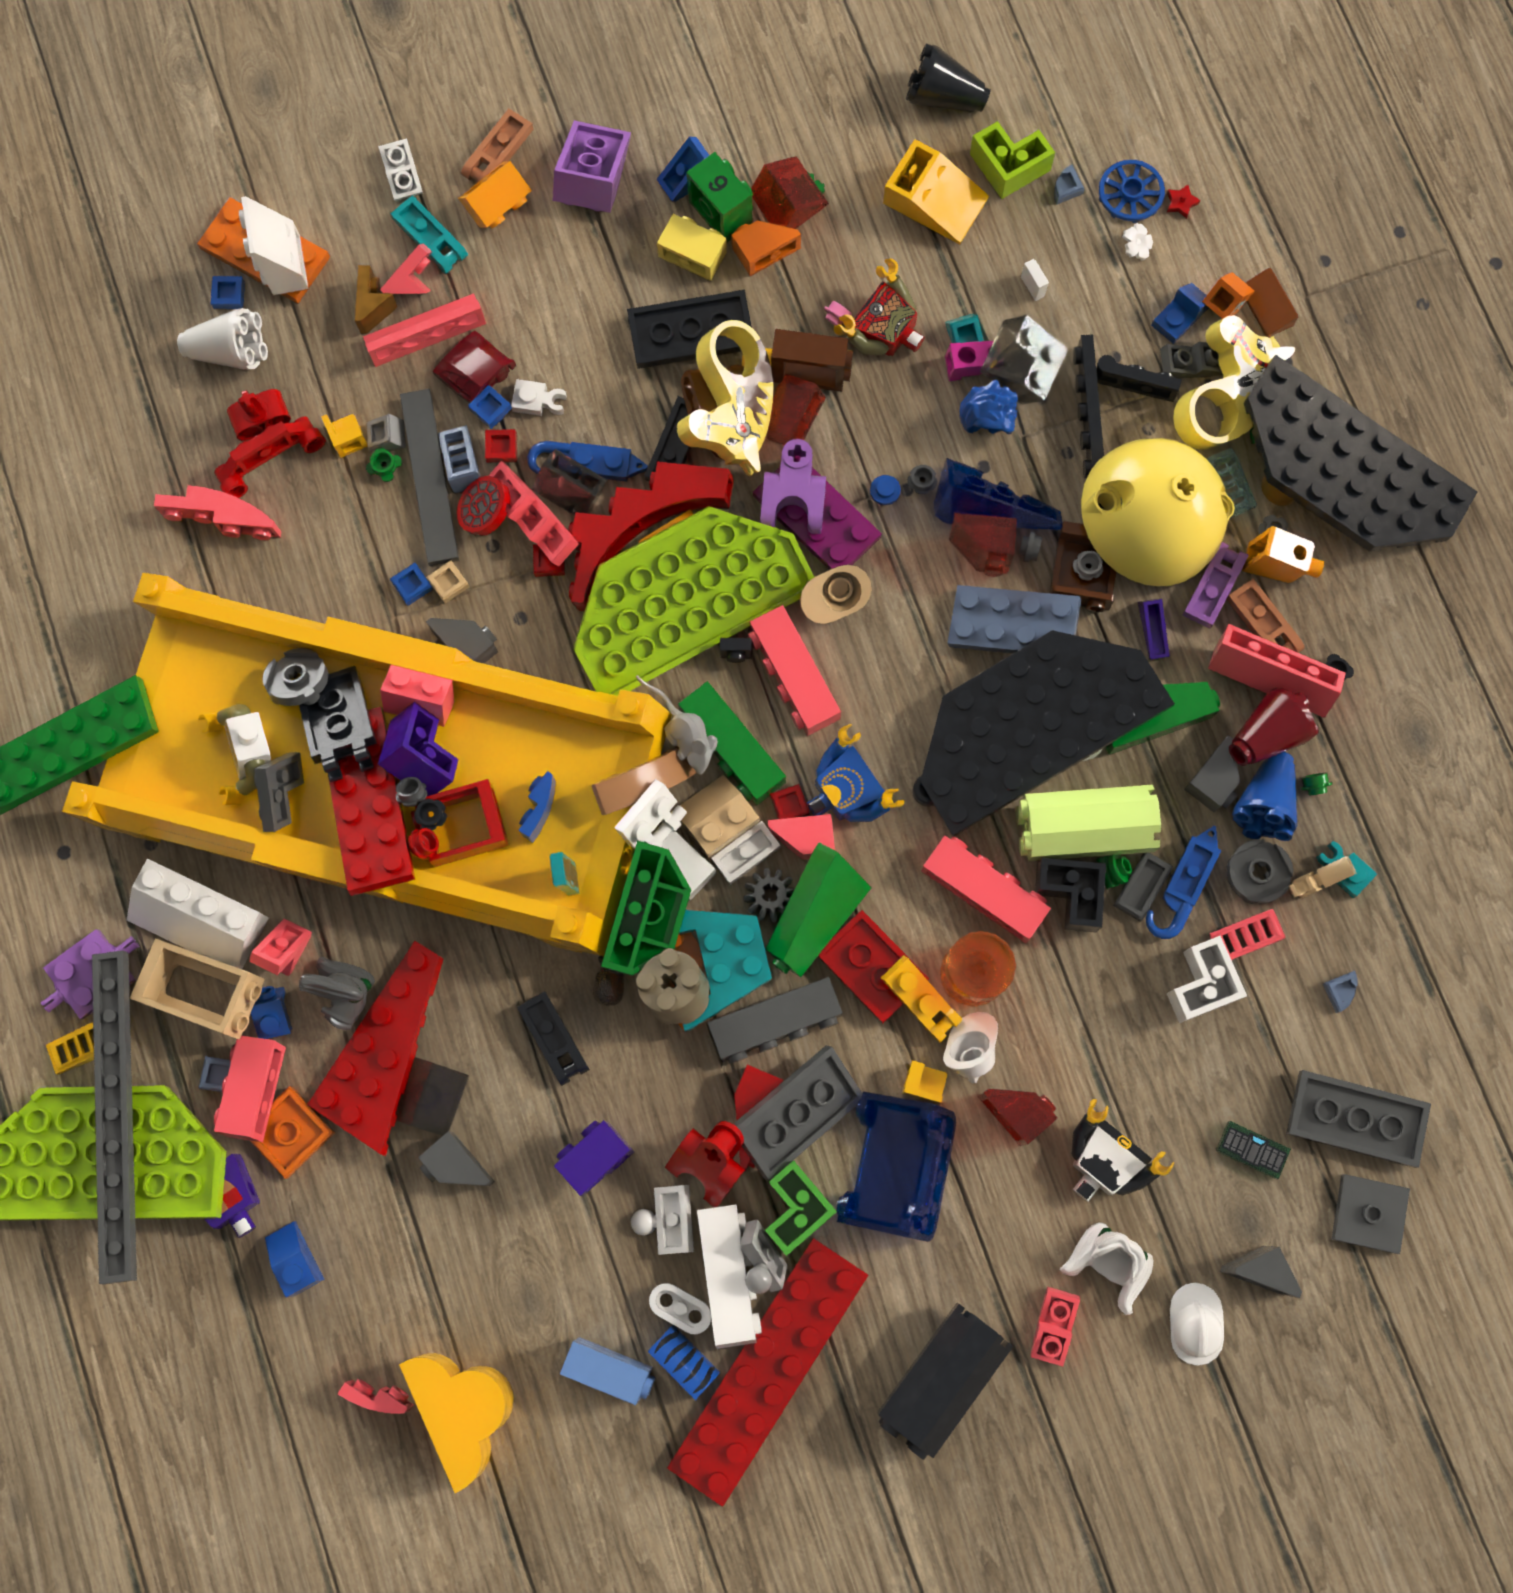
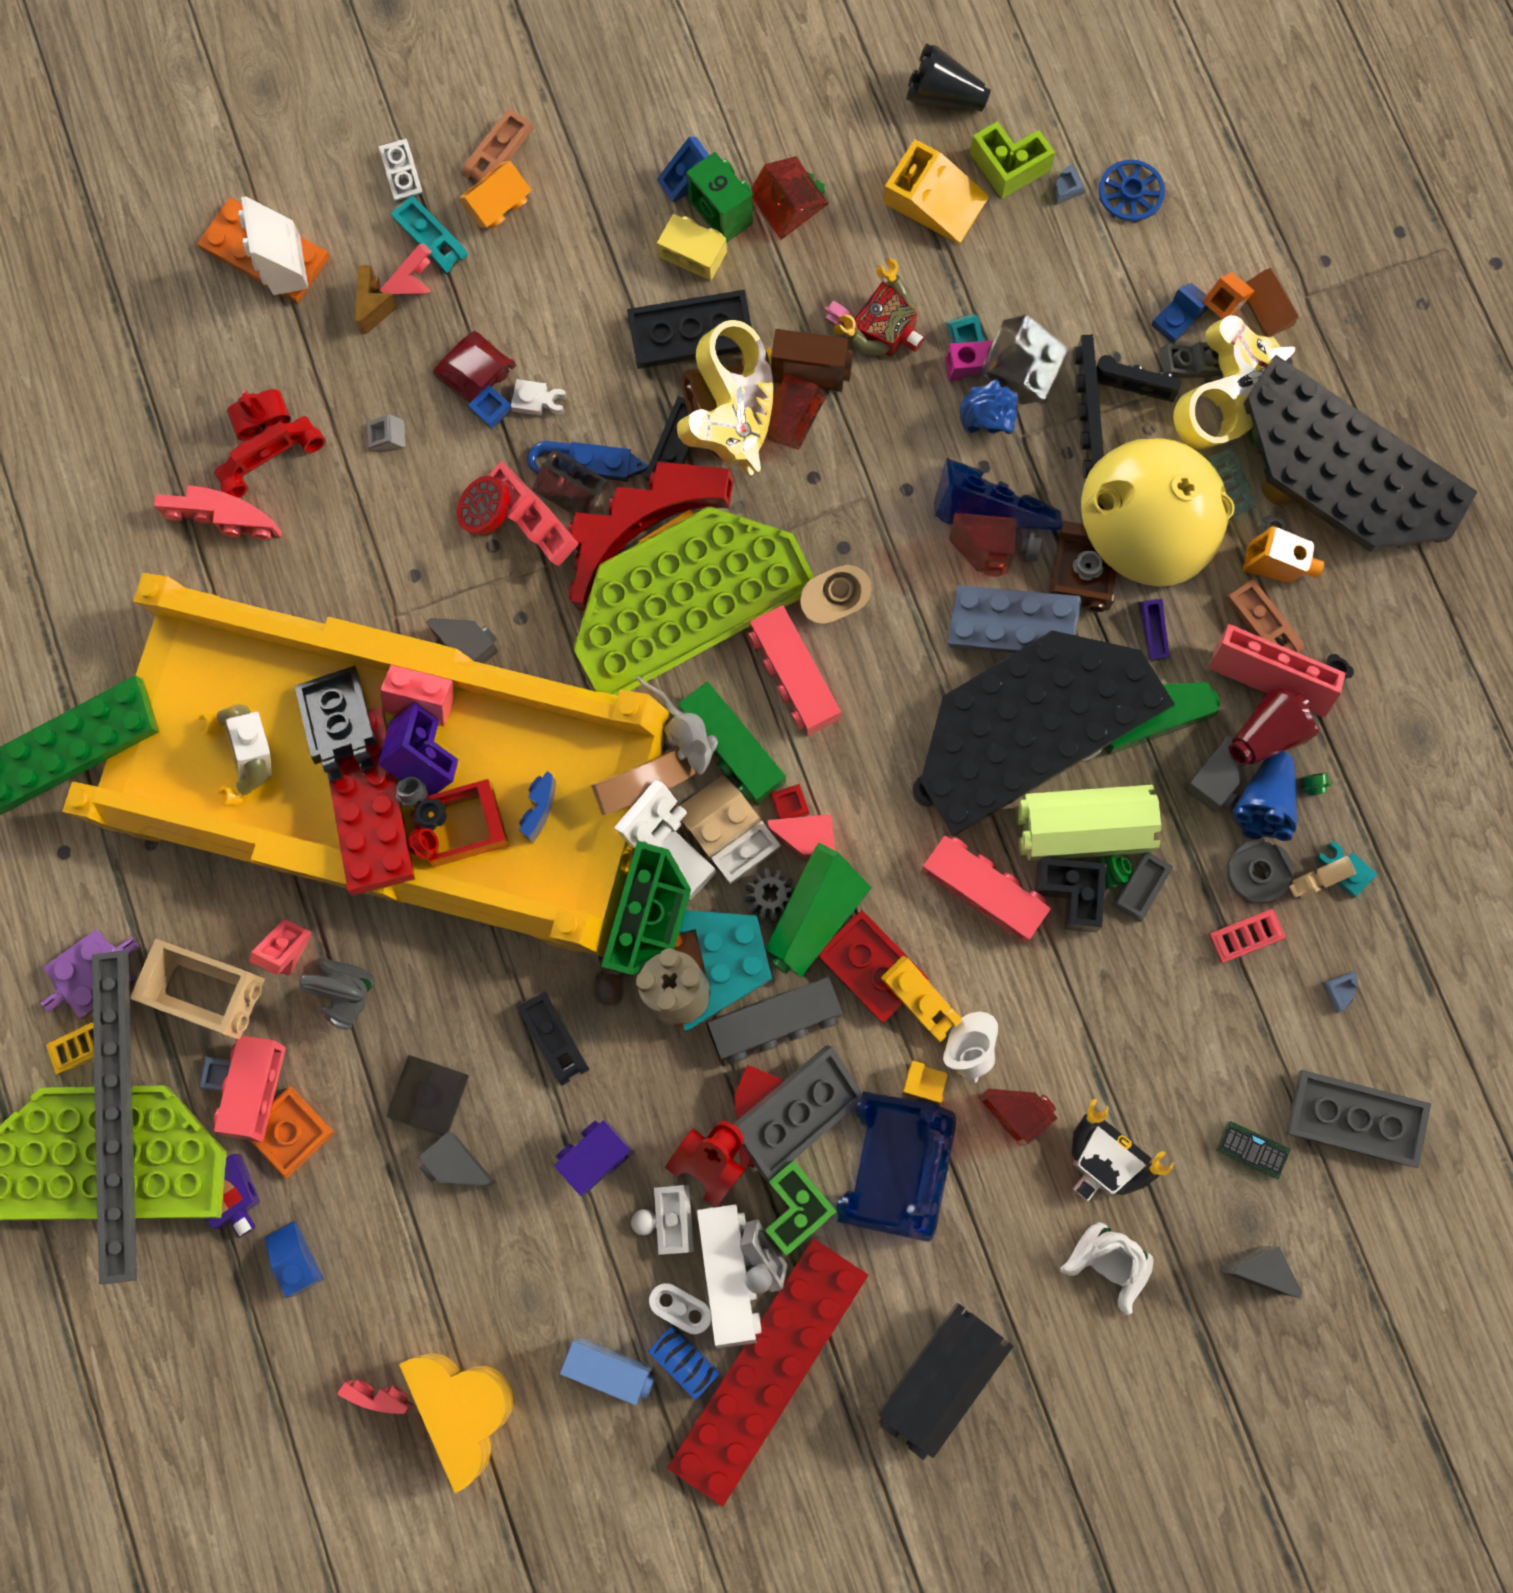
(193, 915): white slope -> none
(226, 340): white cone -> none
(227, 292): blue plate -> none
(270, 1013): blue bracket -> none
(273, 783): dark grey plate -> none
(302, 690): dark grey plate -> none
(345, 434): yellow panel -> none
(376, 1062): red wing -> none
(383, 456): green plate -> none
(411, 584): blue tile -> none
(424, 330): coral fence -> none
(429, 477): dark grey tile -> none
(447, 582): tan tile -> none
(462, 476): sand blue slope -> none
(501, 445): red plate -> none
(543, 566): red tile -> none
(564, 873): teal tile -> none
(590, 166): medium lavender slope -> none
(736, 649): black plate -> none
(764, 244): orange slope -> none
(794, 487): medium lavender piece -> none
(844, 532): magenta plate -> none
(849, 785): blue torso -> none
(885, 490): blue plate -> none
(925, 472): dark grey plate -> none
(994, 964): clear orange wheel -> none
(1034, 279): white tile -> none
(1055, 1326): coral slope -> none
(1138, 242): white plant -> none
(1182, 201): red piece -> none
(1187, 882): blue plate -> none
(1196, 1324): white piece -> none
(1214, 982): white brick -> none
(1215, 586): medium lavender plate -> none
(1370, 1214): dark grey plate -> none

